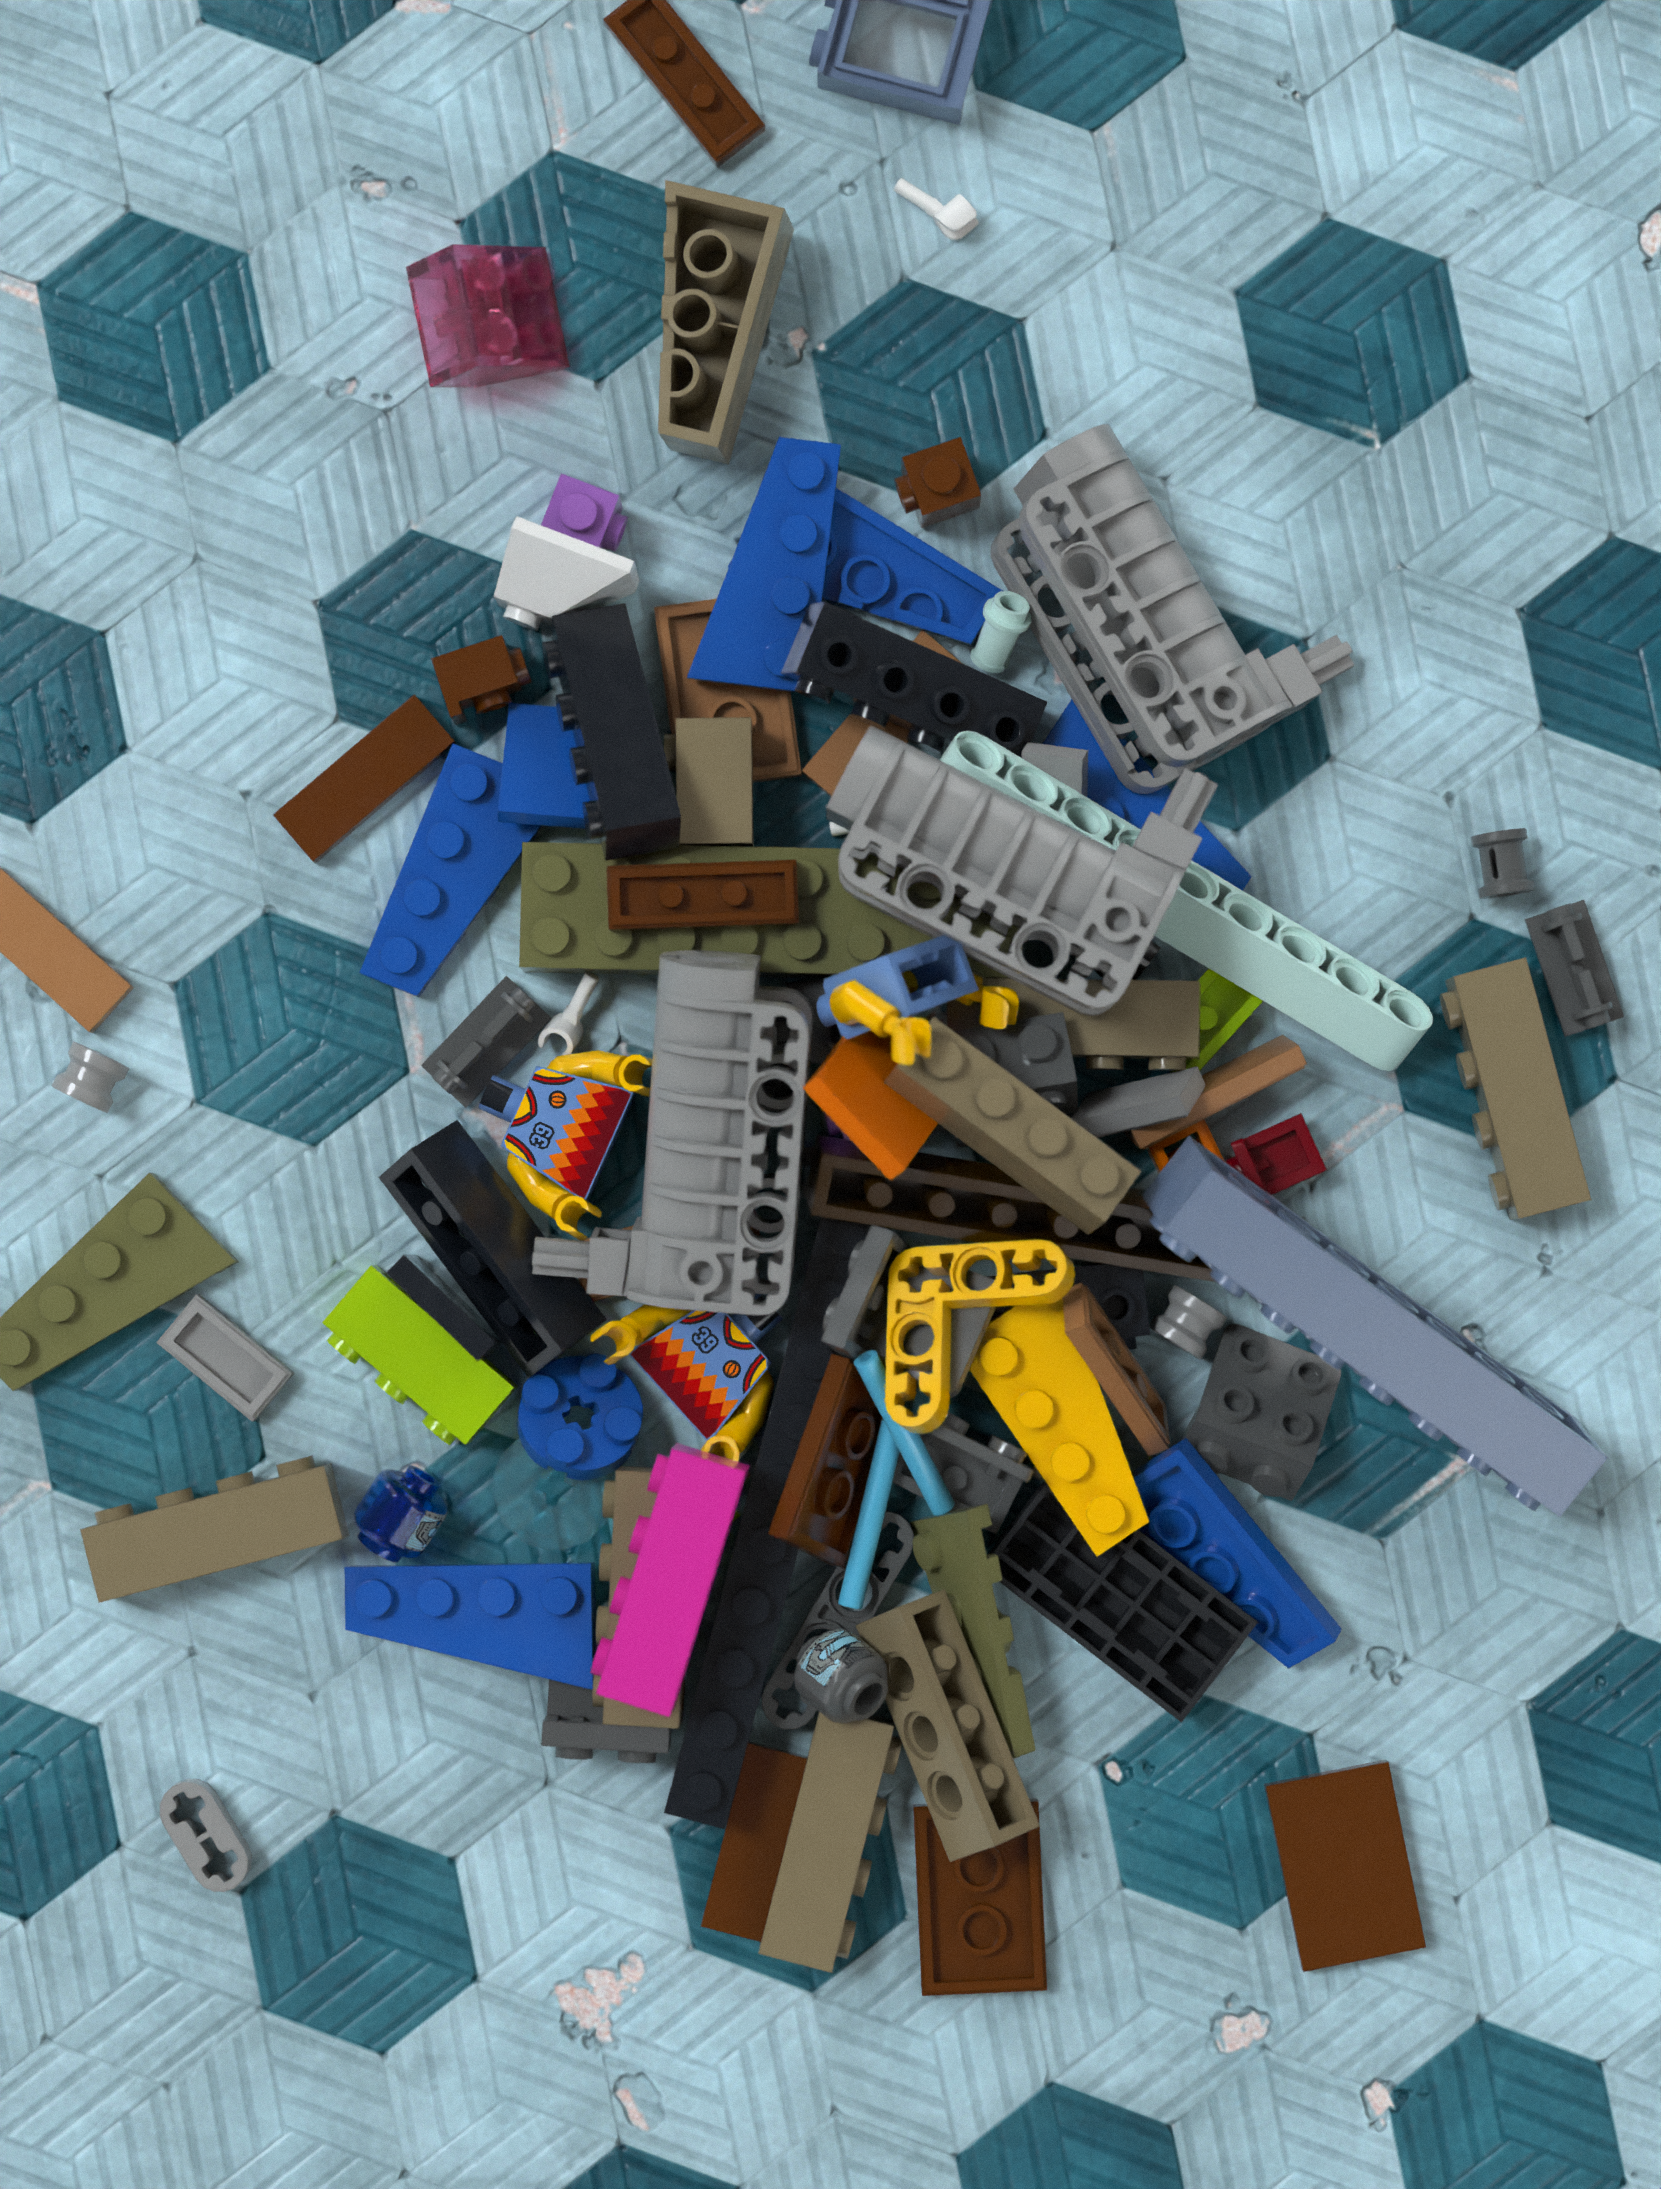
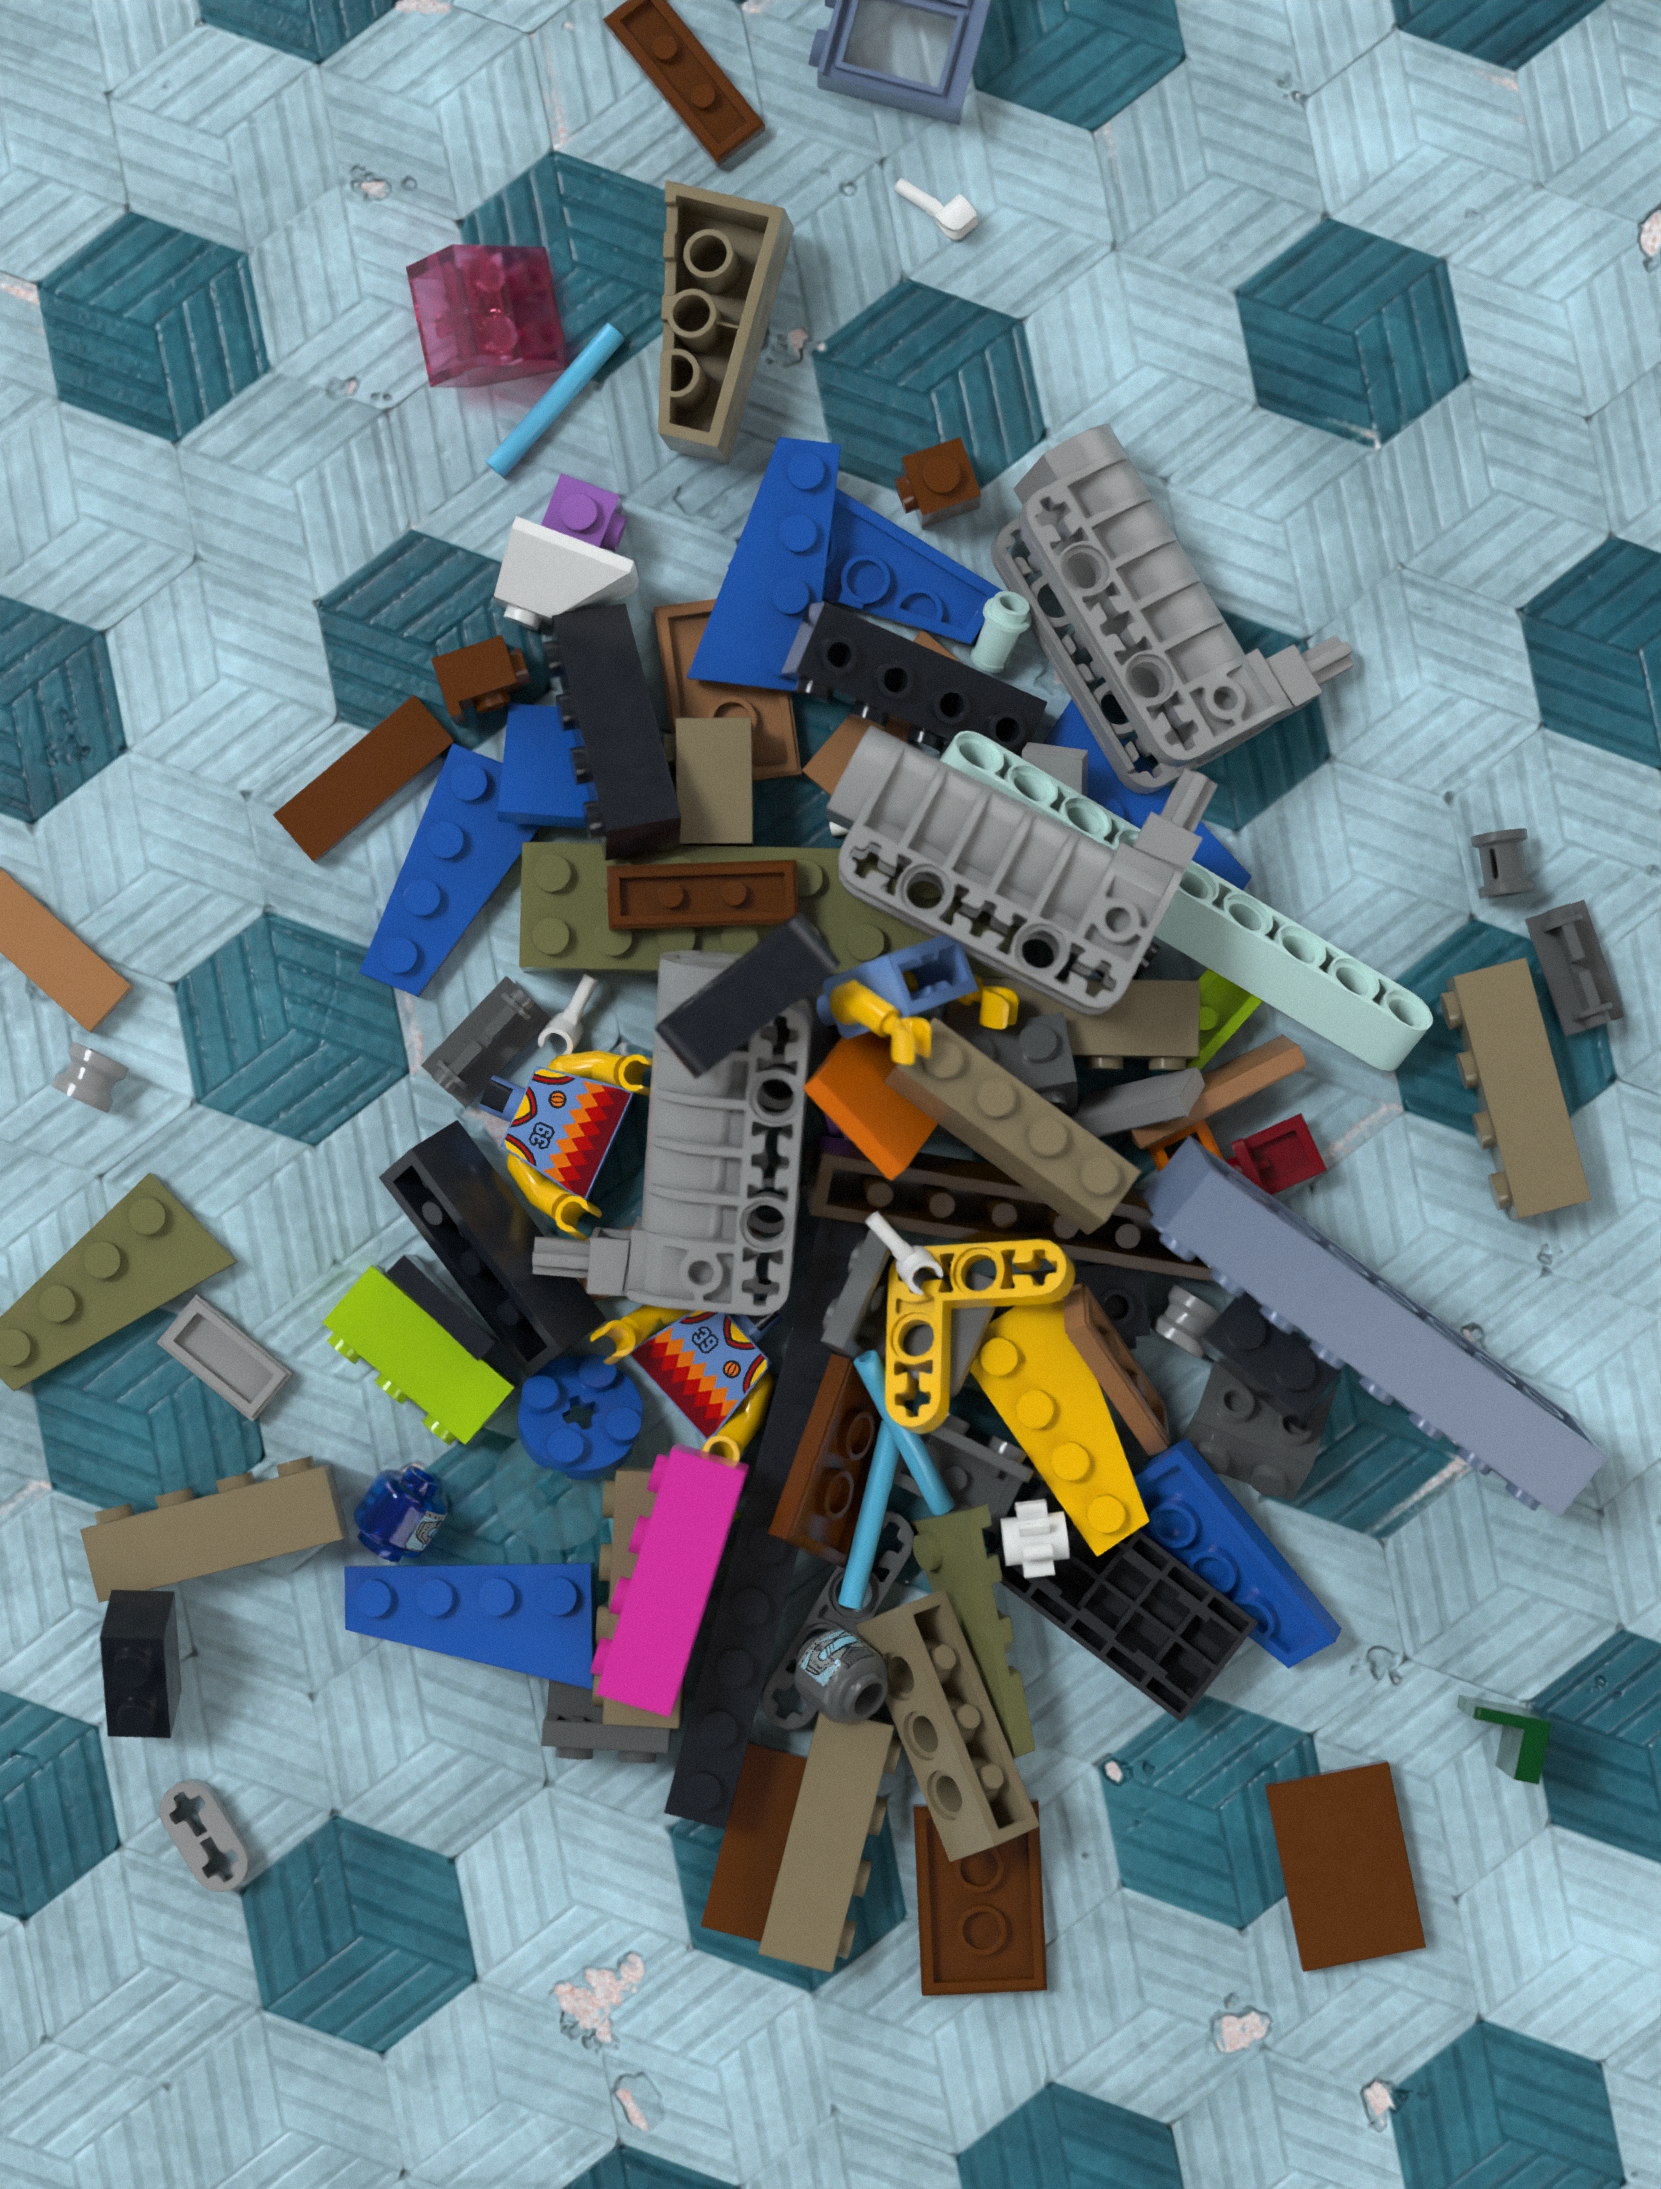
(140, 1663): none -> black brick
(555, 400): none -> medium azure piece
(747, 995): none -> black beam
(908, 1257): none -> white hand
(1034, 1538): none -> white gear
(1270, 1361): none -> black brick
(1522, 1736): none -> dark green panel

